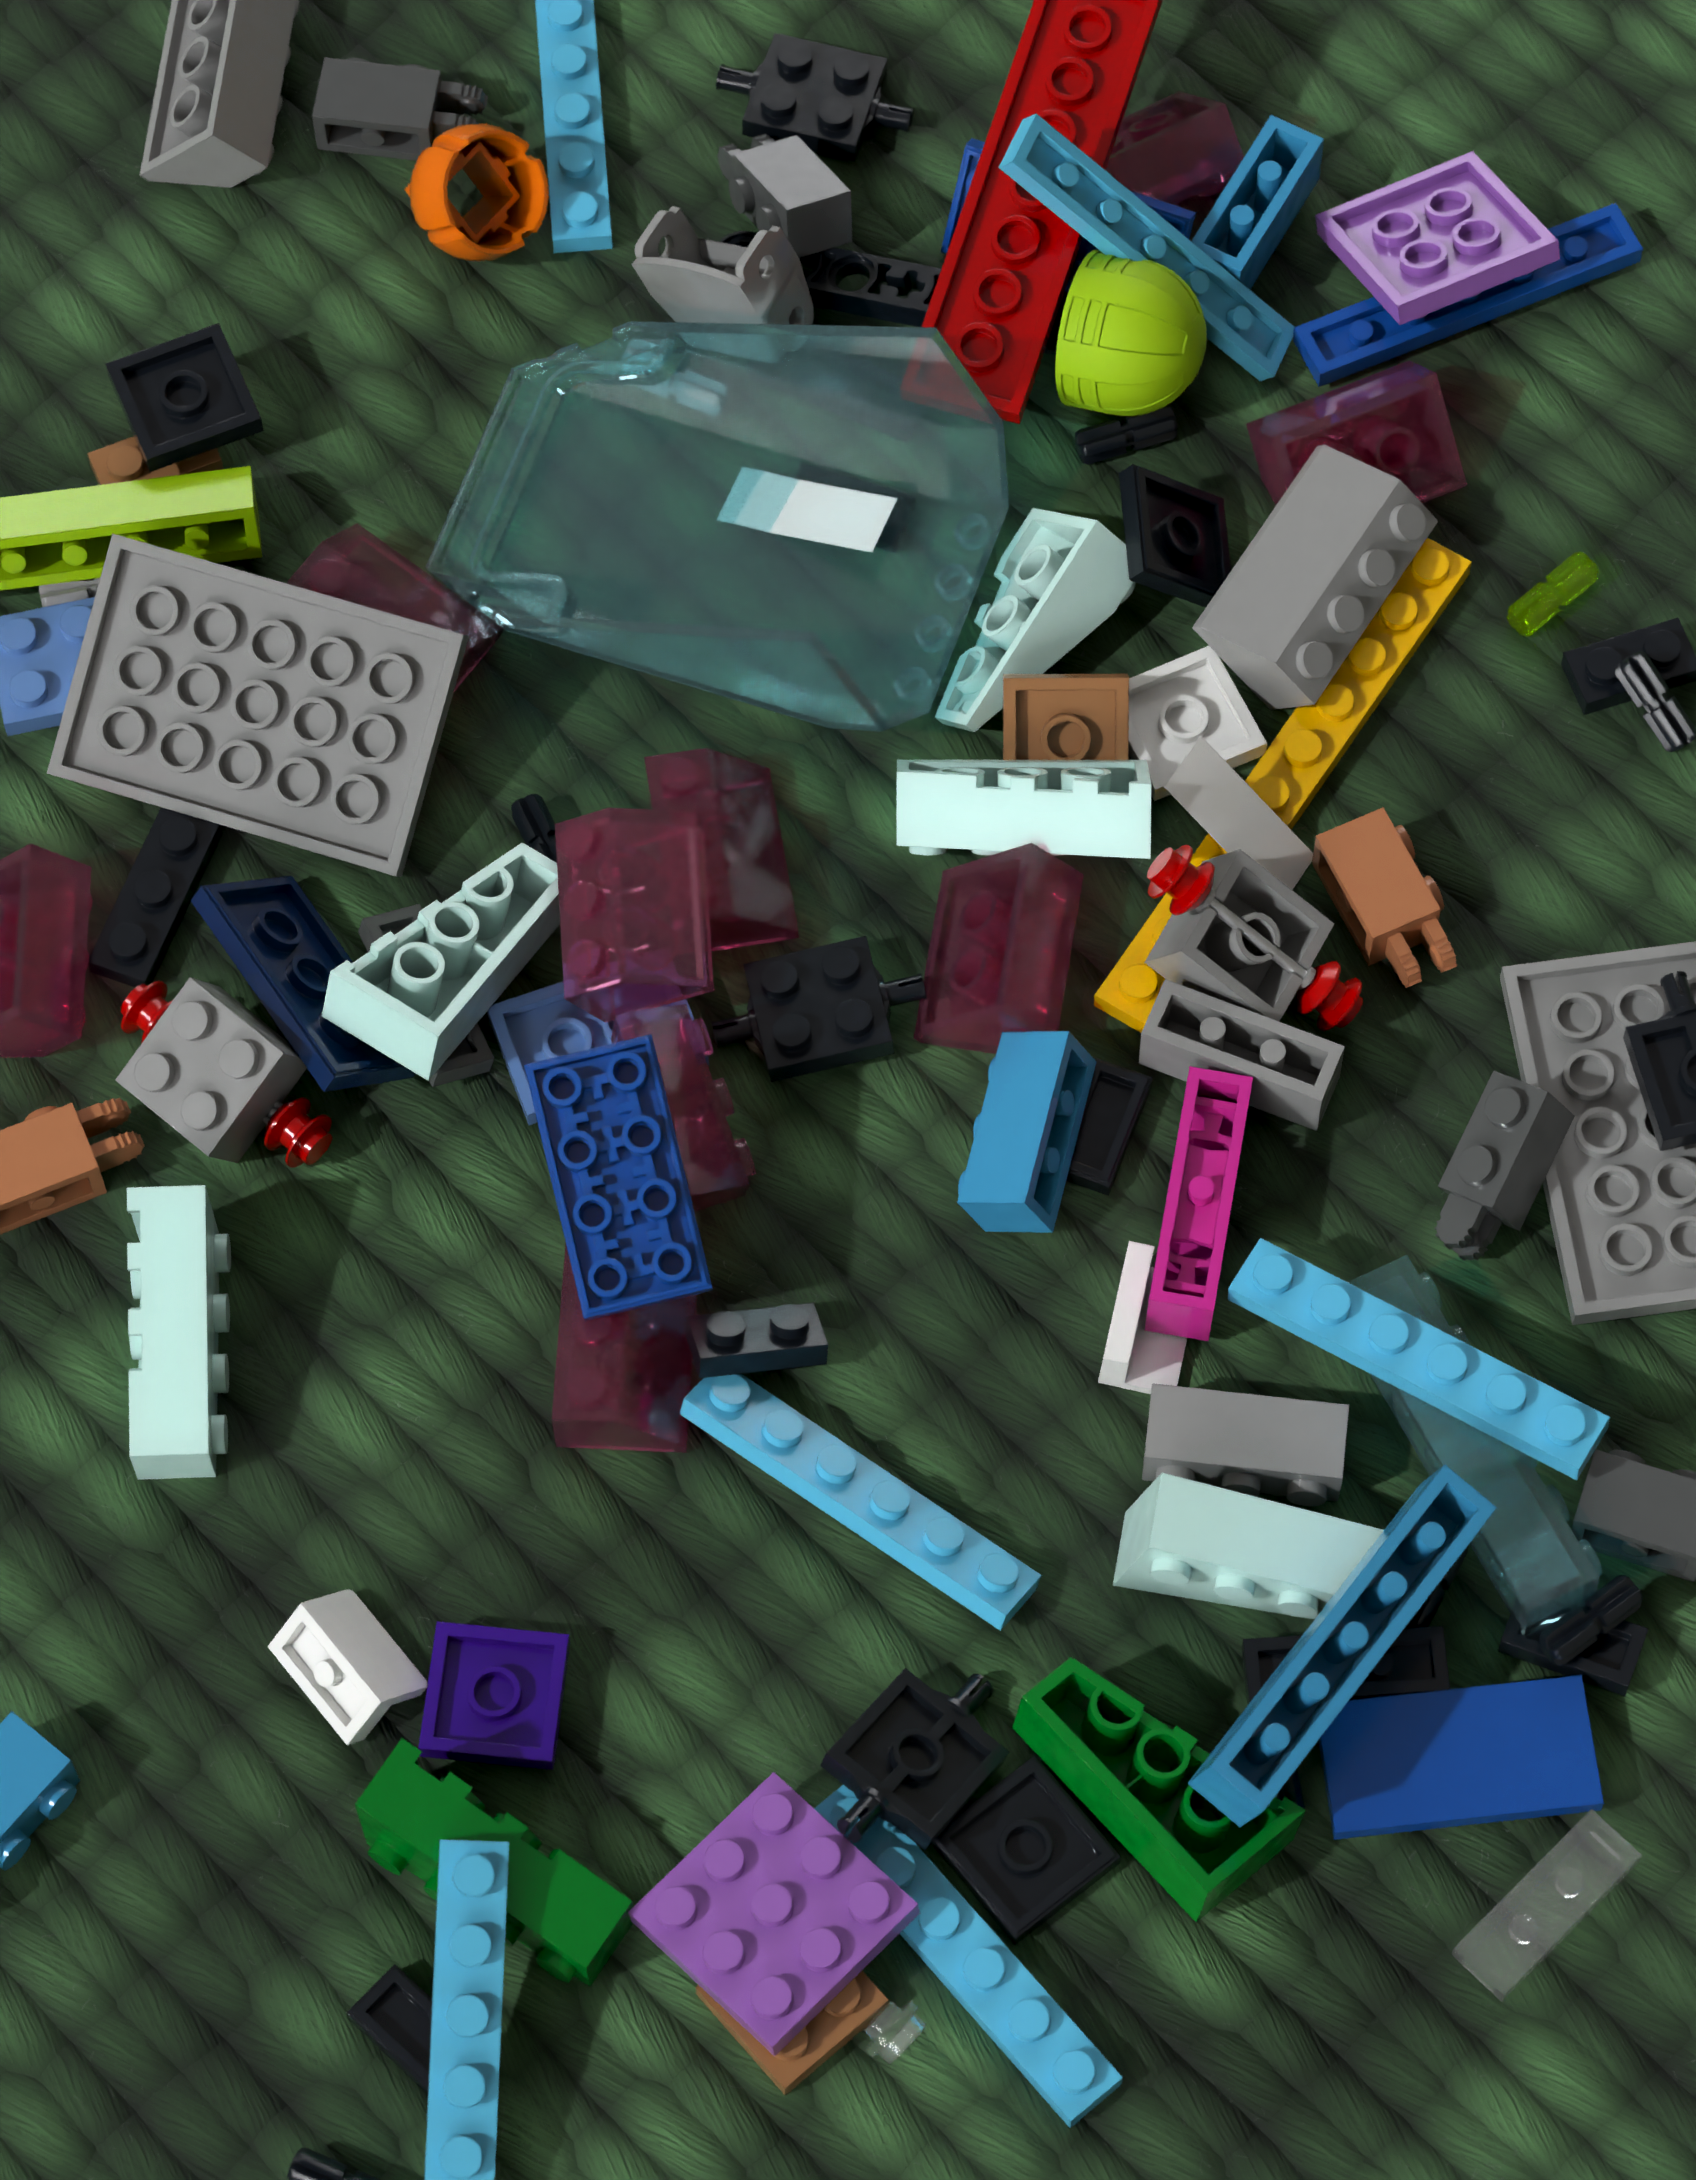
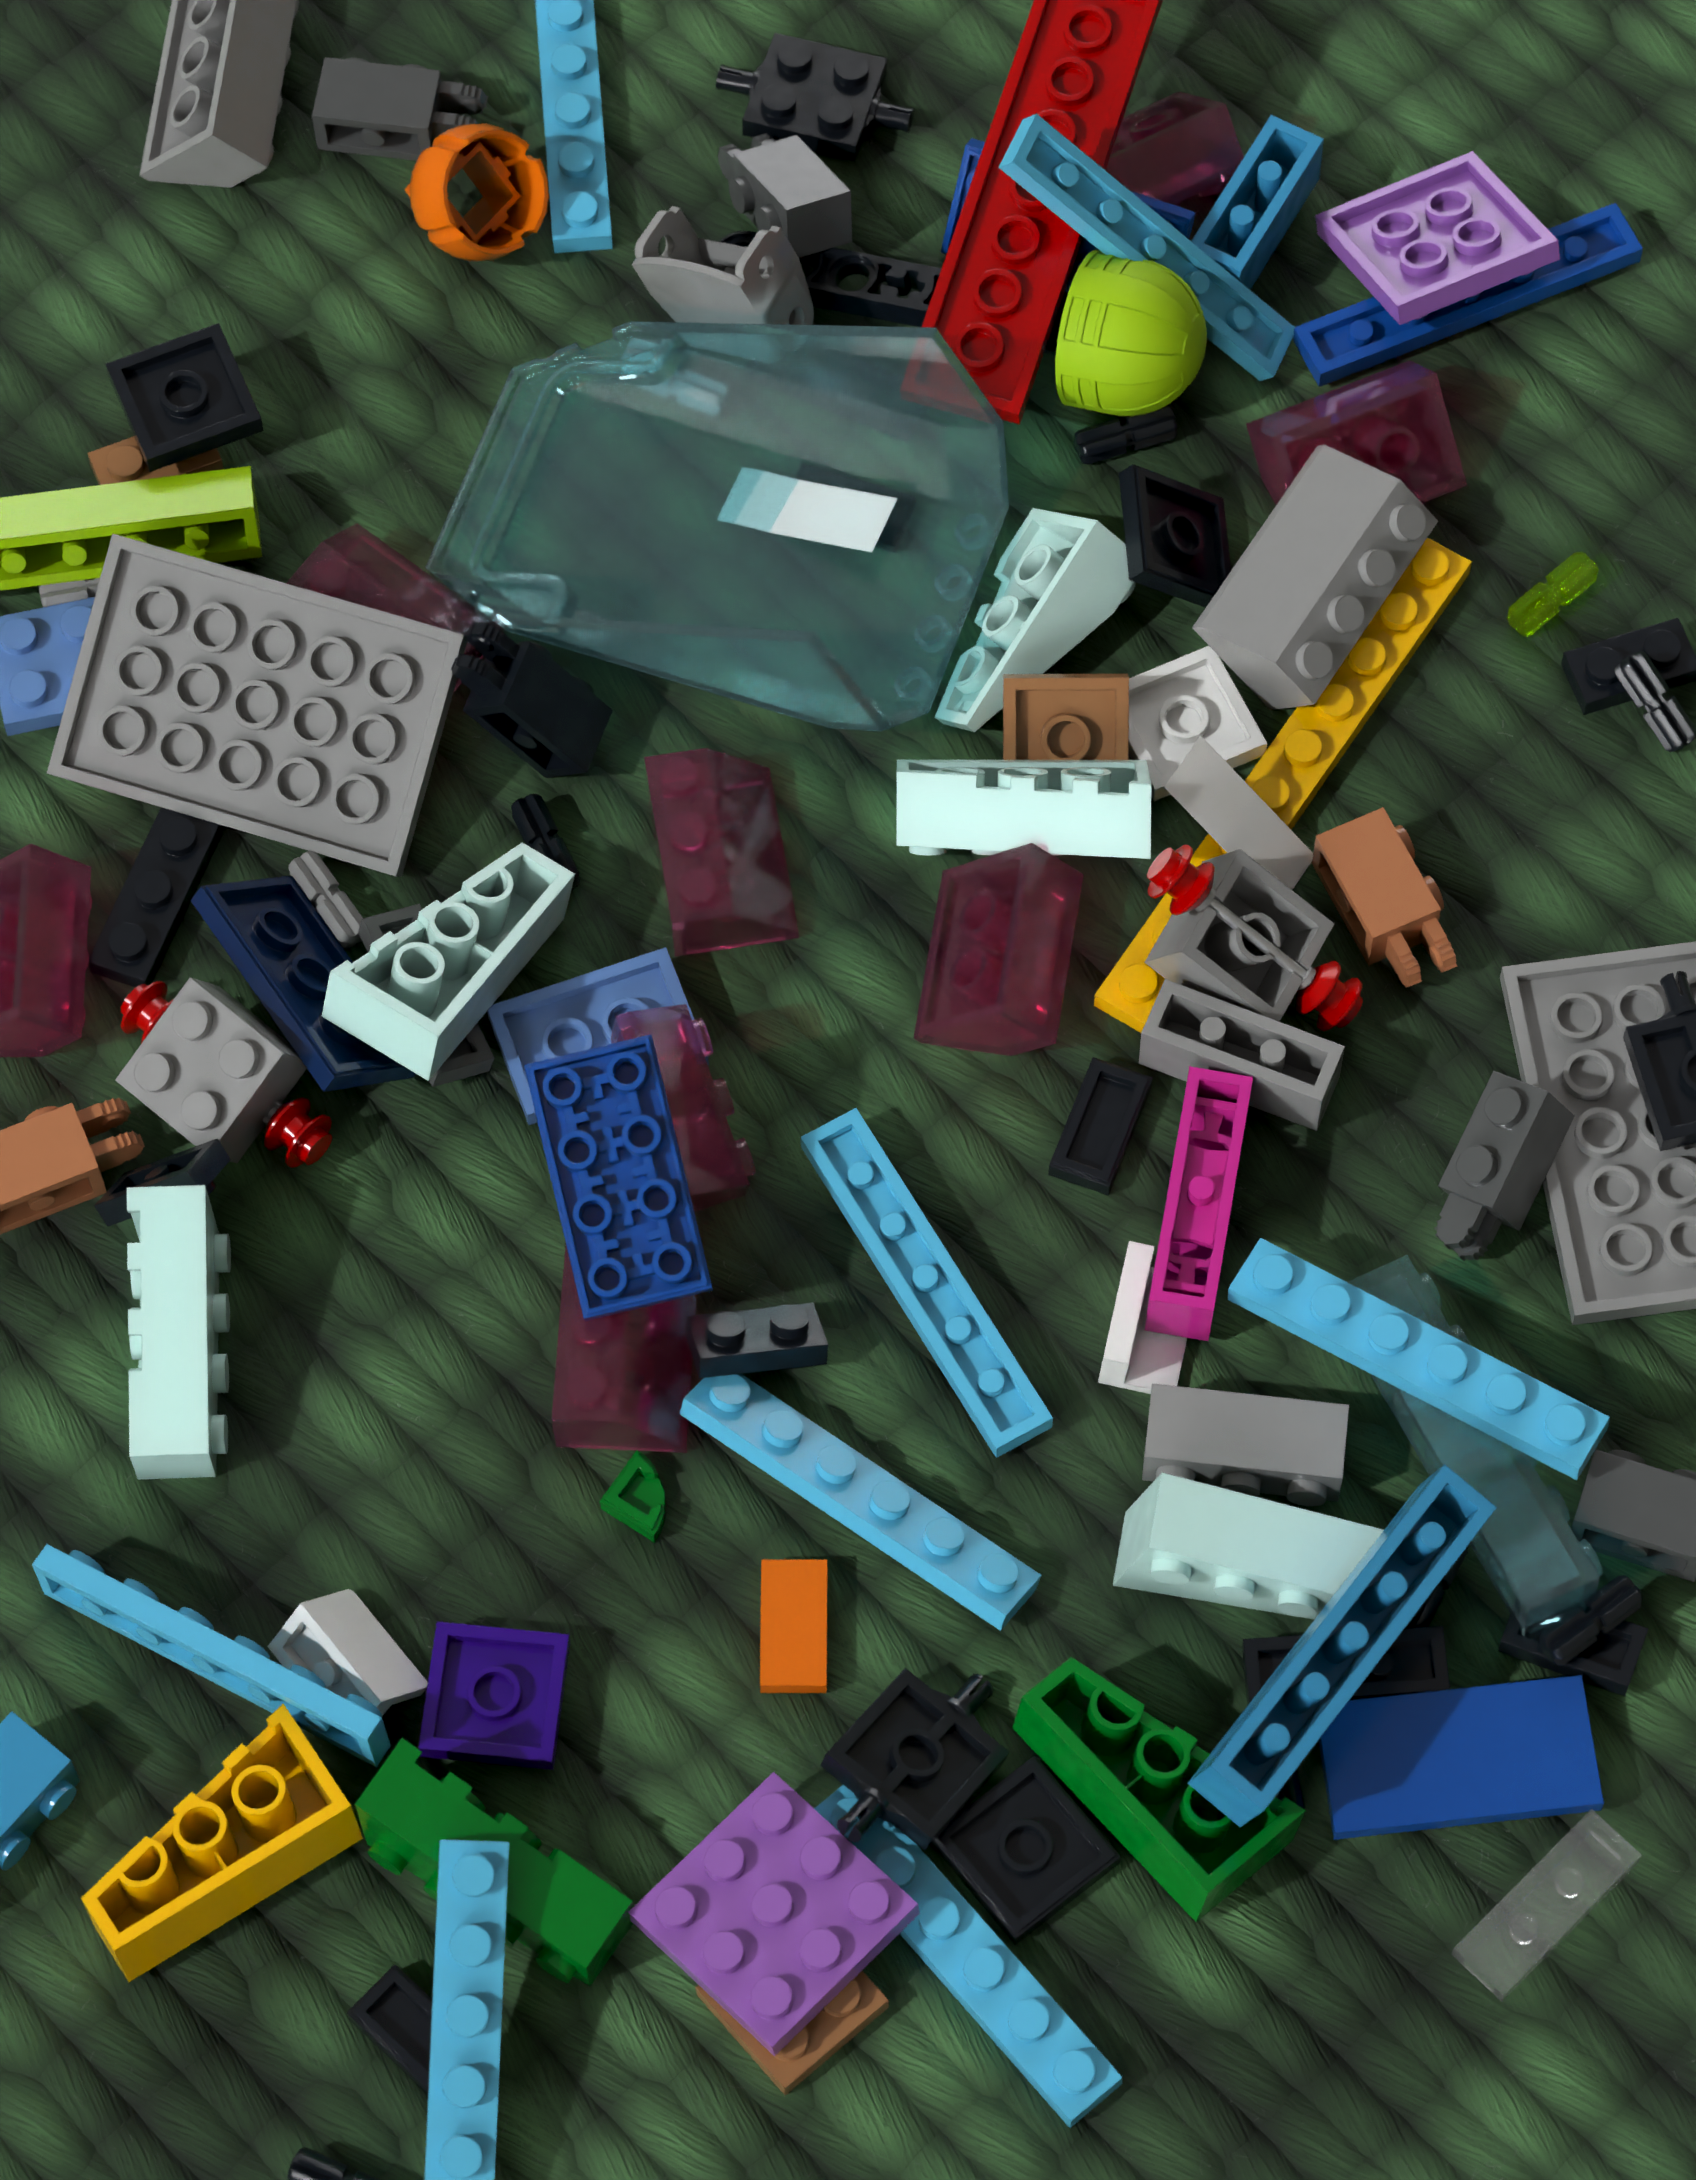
(190, 1167): none -> black plate
(192, 1643): none -> medium azure plate
(224, 1850): none -> yellow wedge
(326, 897): none -> light grey piece
(531, 702): none -> black hinge
(633, 909): clear pink slope -> none
(637, 1497): none -> green tile
(793, 1626): none -> orange tile
(818, 1009): black plate -> none
(893, 2030): clear plate -> none
(926, 1283): none -> medium azure plate
(1026, 1131): dark azure brick -> none

